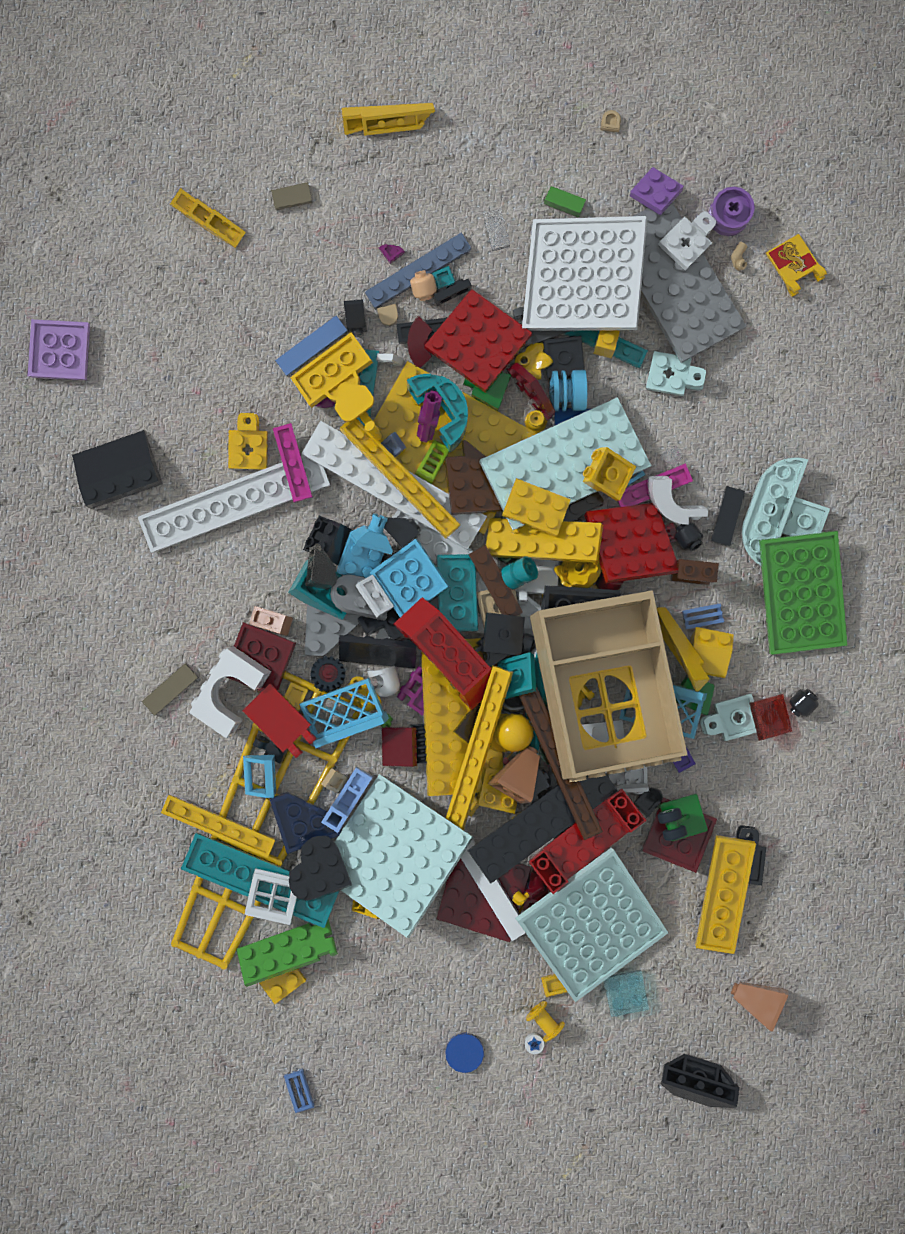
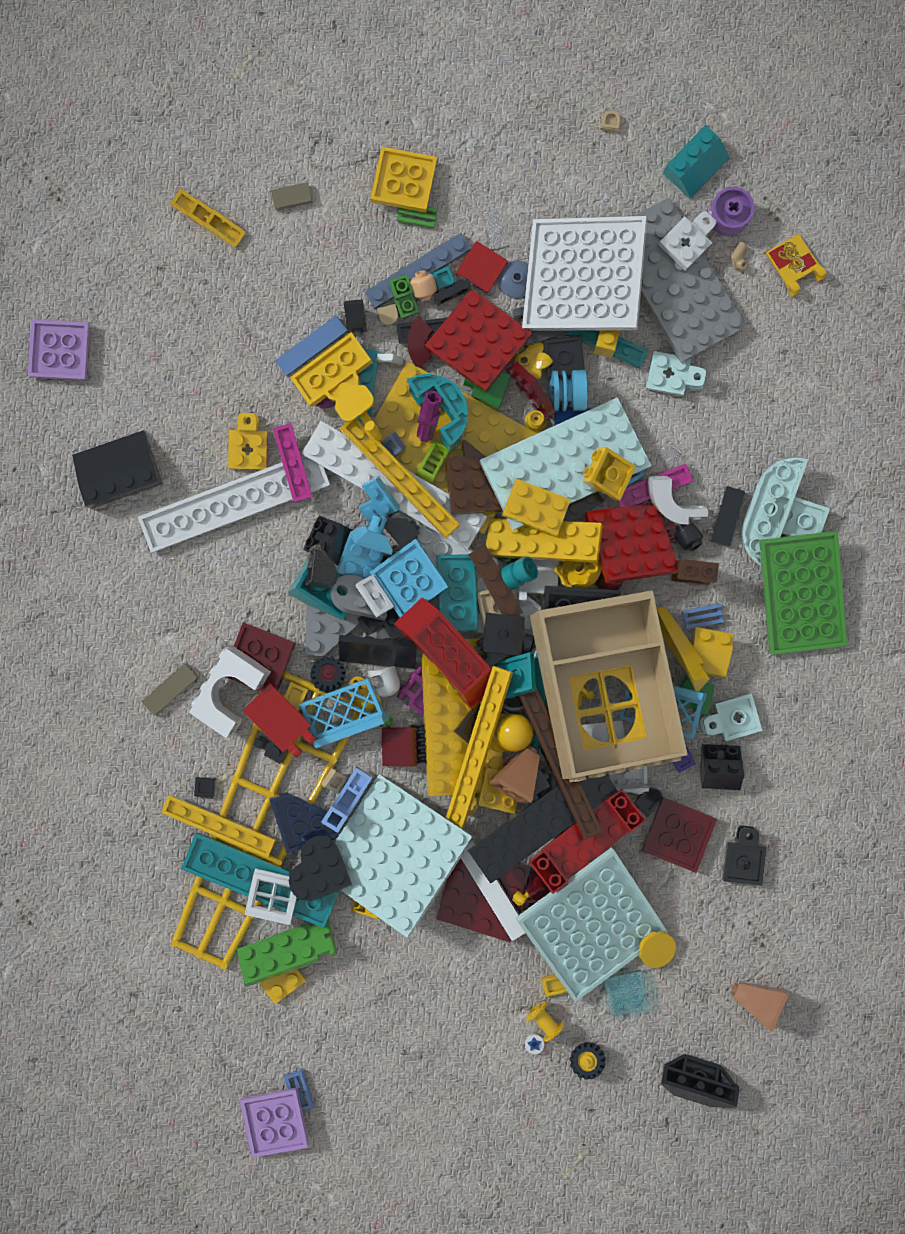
(204, 787): none -> black tile
(270, 775): medium azure tile -> none
(271, 621): plate -> none
(274, 1122): none -> lavender plate
(381, 499): none -> medium azure plate
(385, 118): yellow wedge -> none
(391, 252): magenta tile -> none
(403, 179): none -> yellow plate
(403, 296): none -> bright green slope
(420, 215): none -> bright green tile
(464, 1052): blue tile -> none
(482, 267): none -> red tile
(508, 284): none -> sand blue dish
(564, 201): bright green slope -> none
(587, 1060): none -> black wheel
(656, 191): medium lavender plate -> none
(657, 949): none -> yellow tile
(682, 818): green plate -> none
(697, 162): none -> teal slope
(721, 767): none -> black slope
(725, 894): yellow plate -> none
(770, 717): clear red plate -> none
(804, 703): black head -> none

